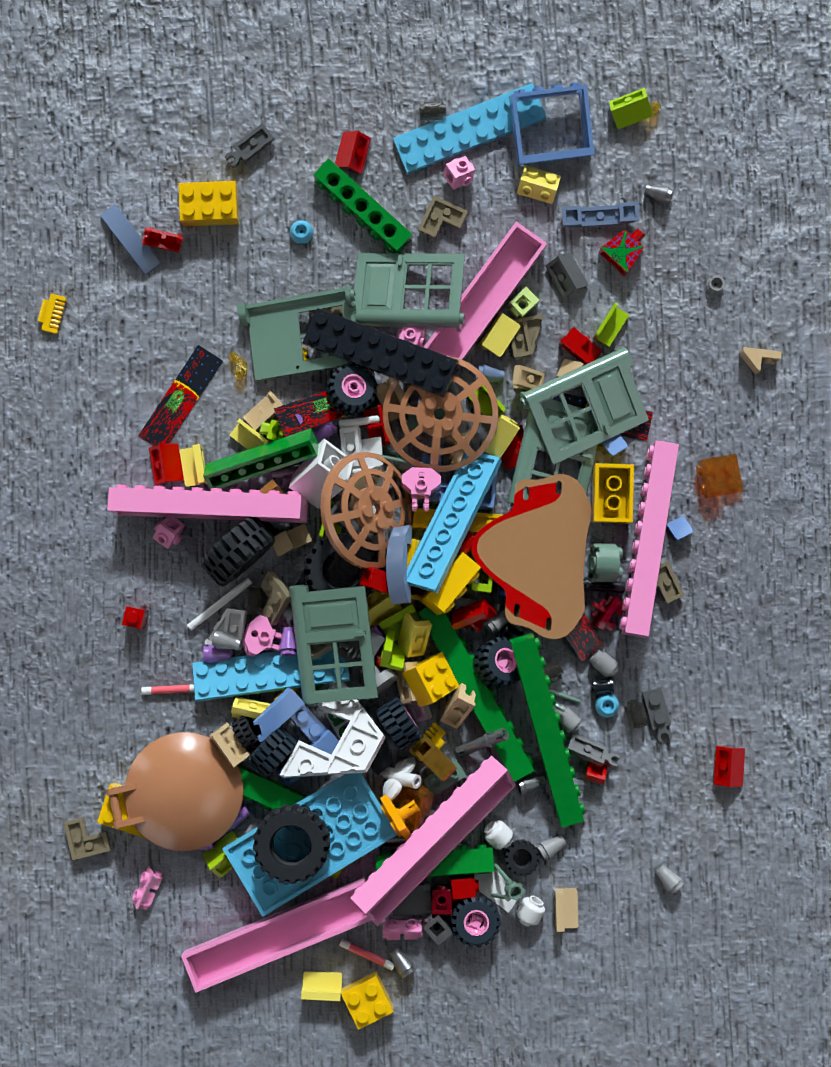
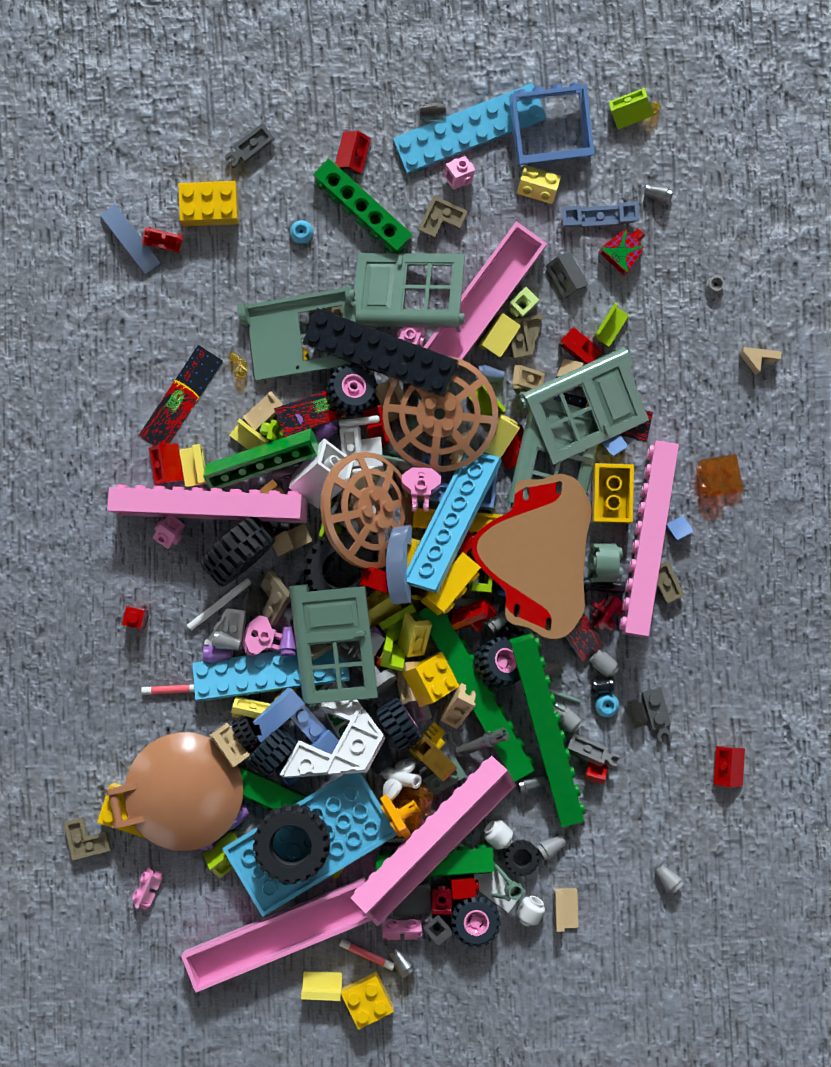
(48, 312): yellow piece -> none

